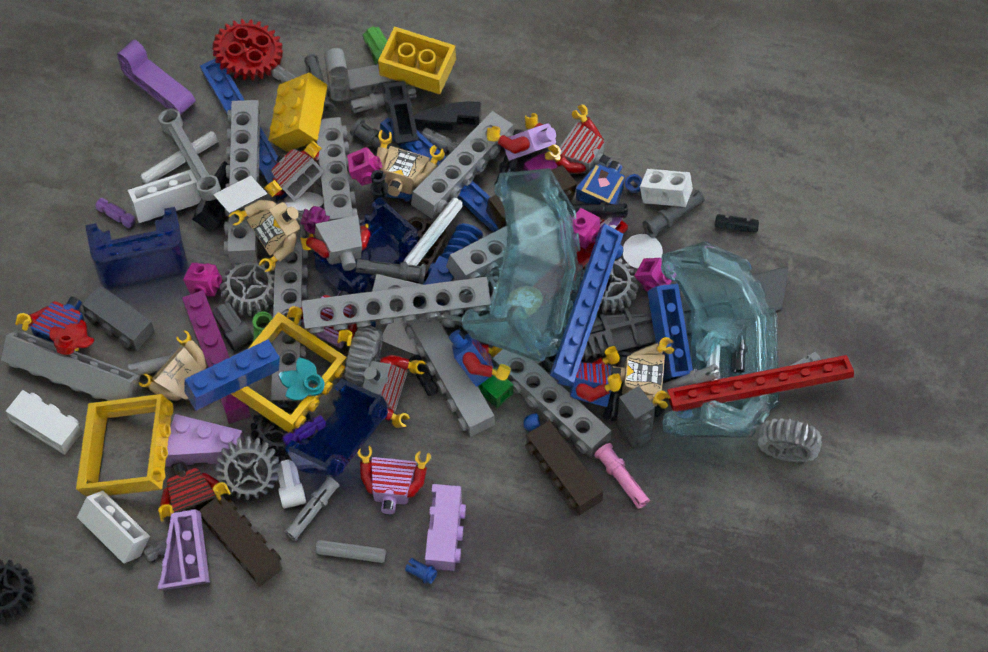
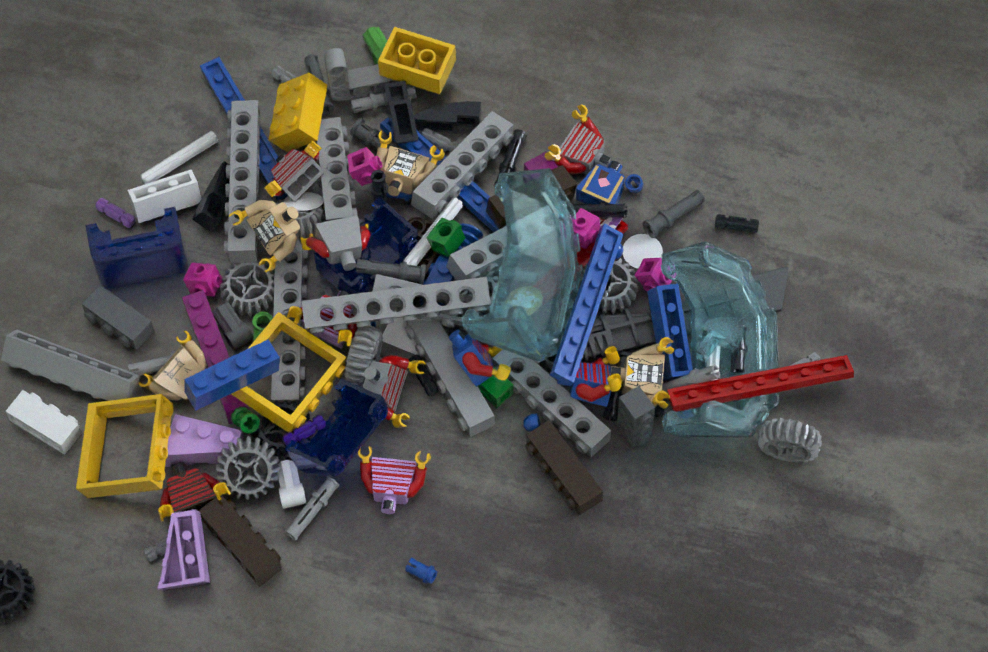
(50, 316): torso -> none
(70, 338): red plate -> none
(113, 526): white brick -> none
(152, 79): medium lavender beam -> none
(189, 153): light grey piece -> none
(240, 194): white sticker -> none
(245, 419): none -> green bush
(247, 49): red gear -> none
(299, 379): teal plate -> none
(312, 217): magenta gear -> none
(350, 551): light grey axle -> none
(445, 527): lavender wedge -> none
(446, 237): none -> green brick
(526, 142): torso -> none
(615, 467): bright pink pin -> none
(666, 187): white brick -> none

